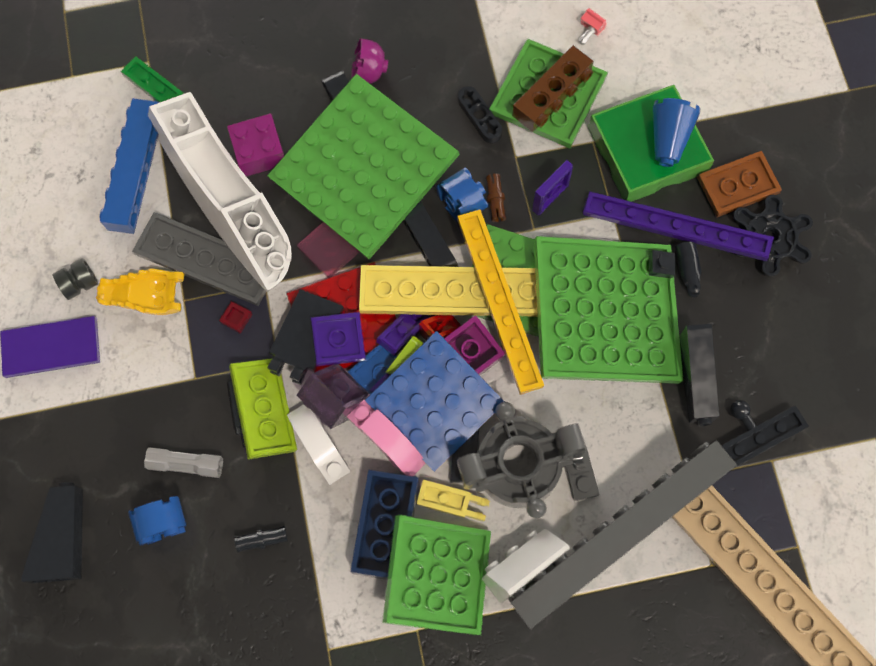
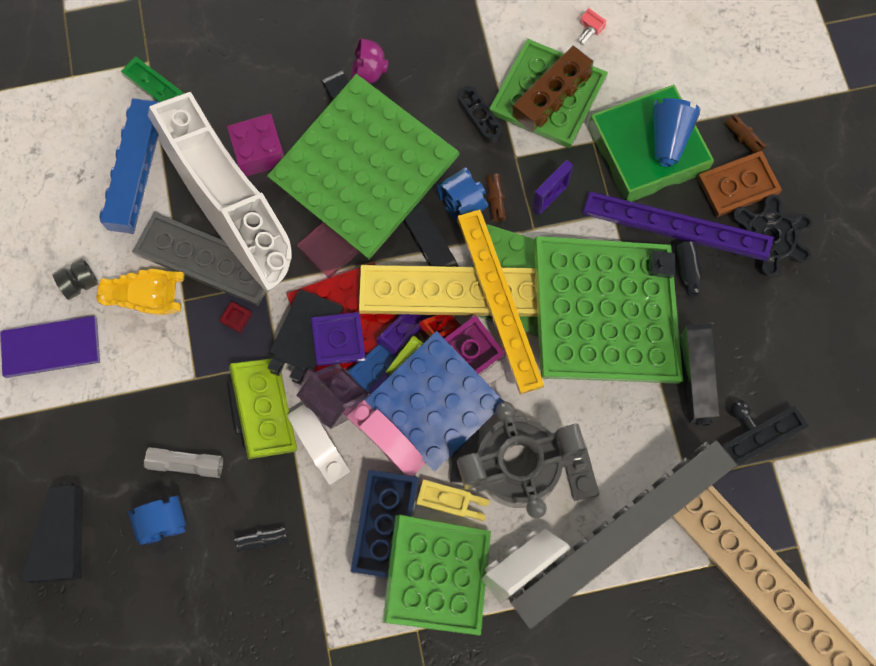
(745, 134): none -> reddish brown pin

